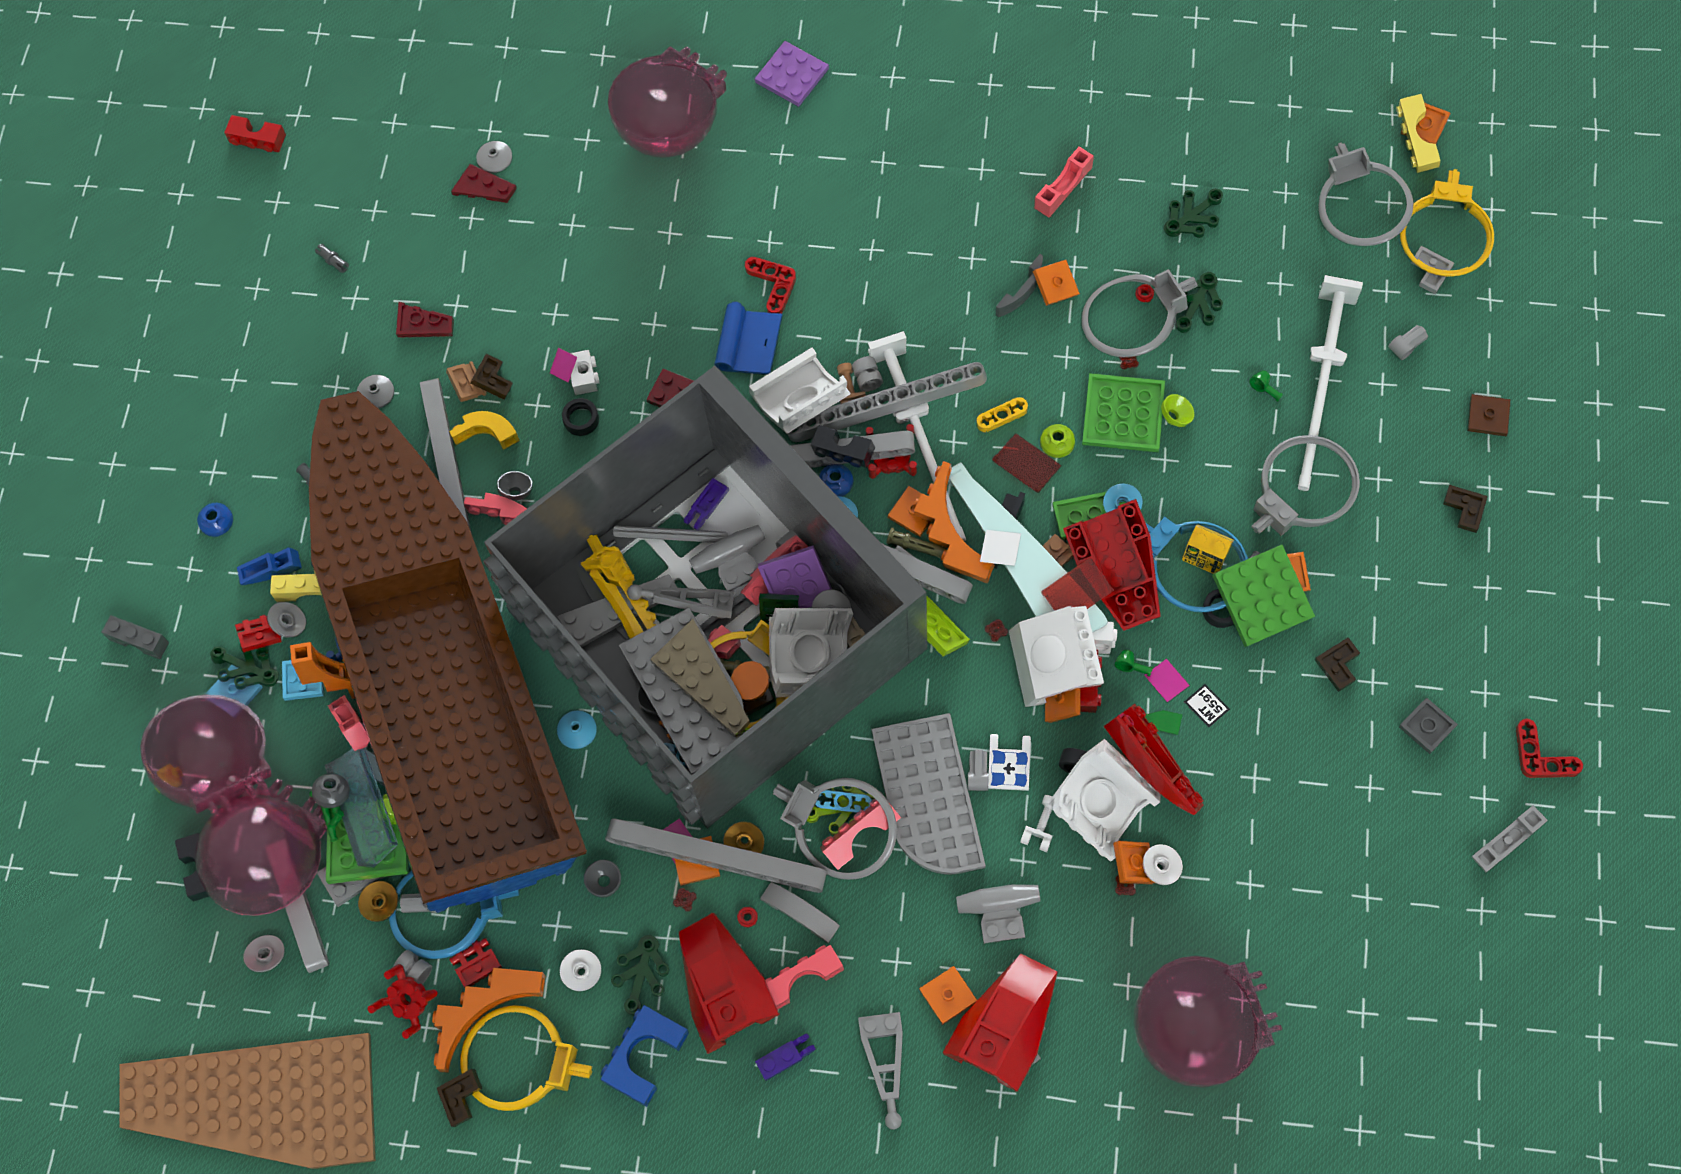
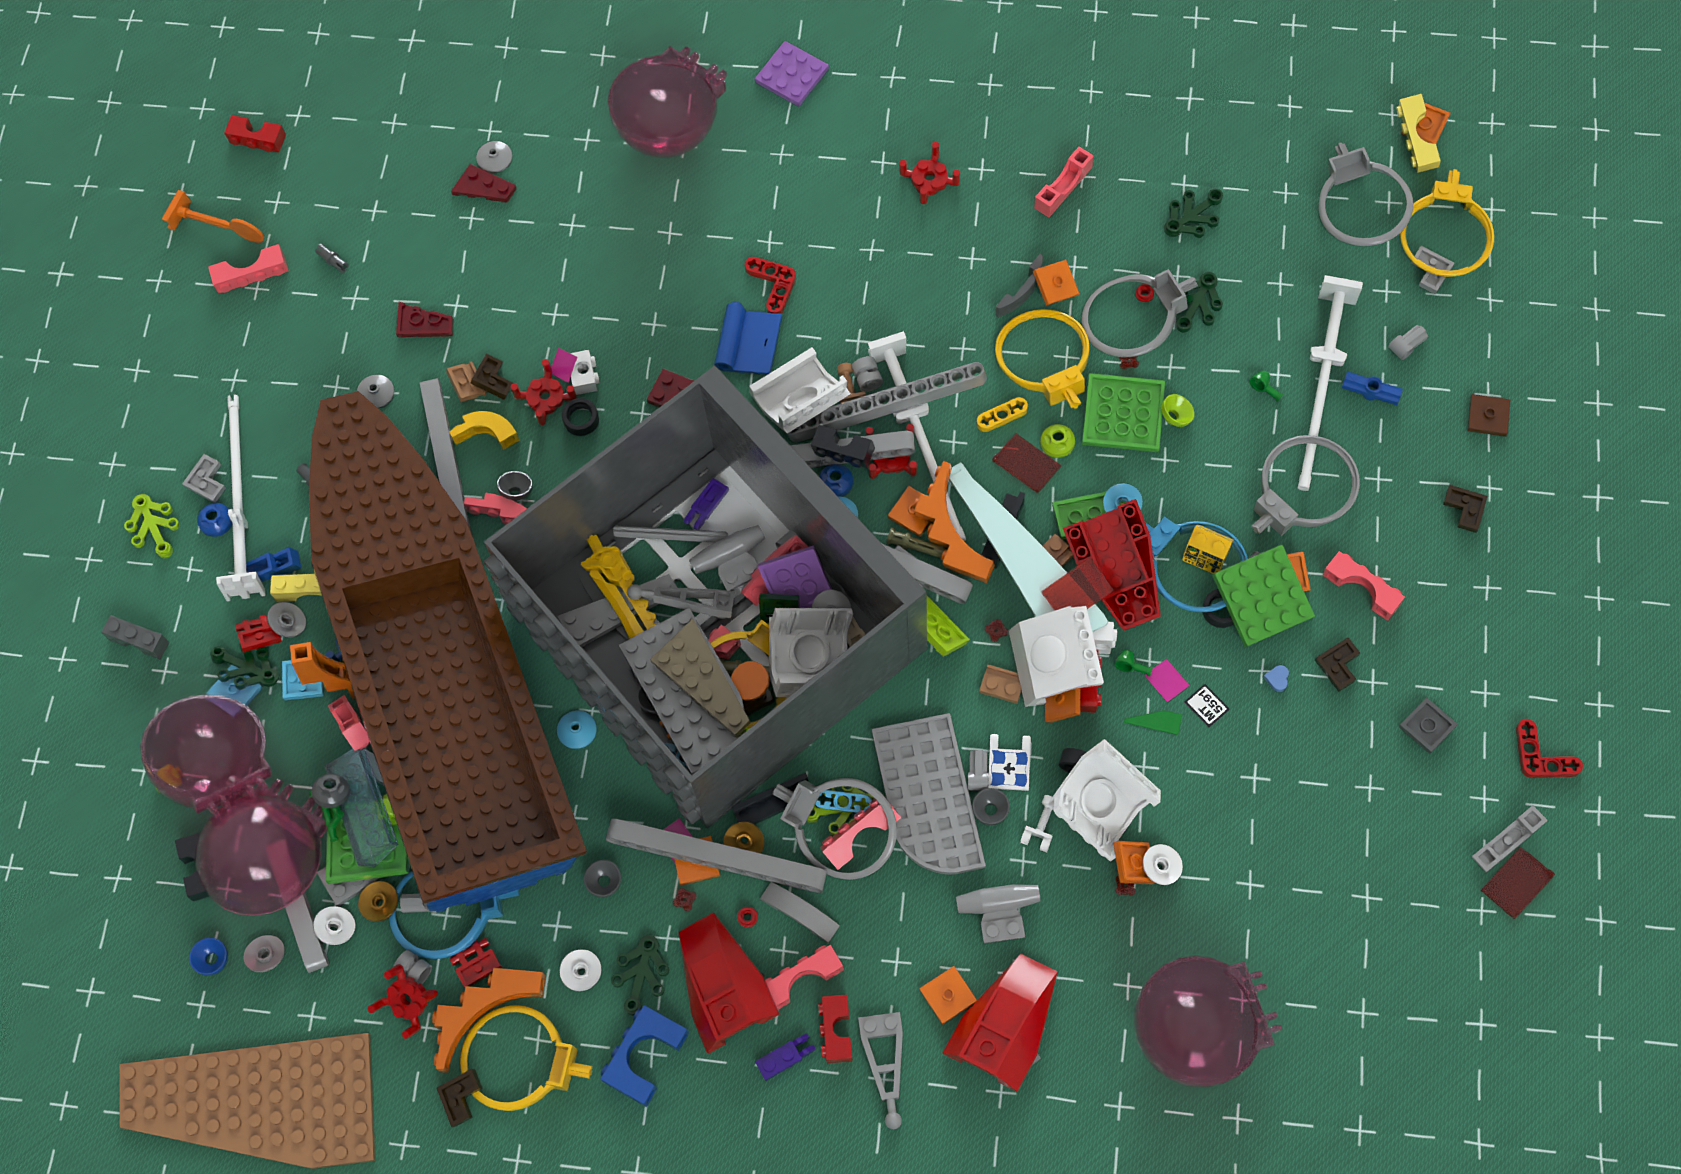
(150, 523): none -> lime plant
(179, 209): none -> orange piece
(201, 480): none -> light grey plate
(202, 950): none -> blue piece
(242, 582): none -> white piece
(269, 264): none -> coral arch
(334, 917): none -> white dish
(544, 385): none -> red plate
(765, 804): none -> black fence
(833, 1010): none -> red arch
(929, 167): none -> red plate
(990, 797): none -> dark grey piece
(1000, 547): white sticker -> none
(1001, 684): none -> medium nougat plate
(1059, 386): none -> yellow brick
(1152, 759): red wedge -> none
(1277, 678): none -> medium blue tile
(1344, 570): none -> coral arch
(1361, 385): none -> blue piece
(1517, 882): none -> clear red piece

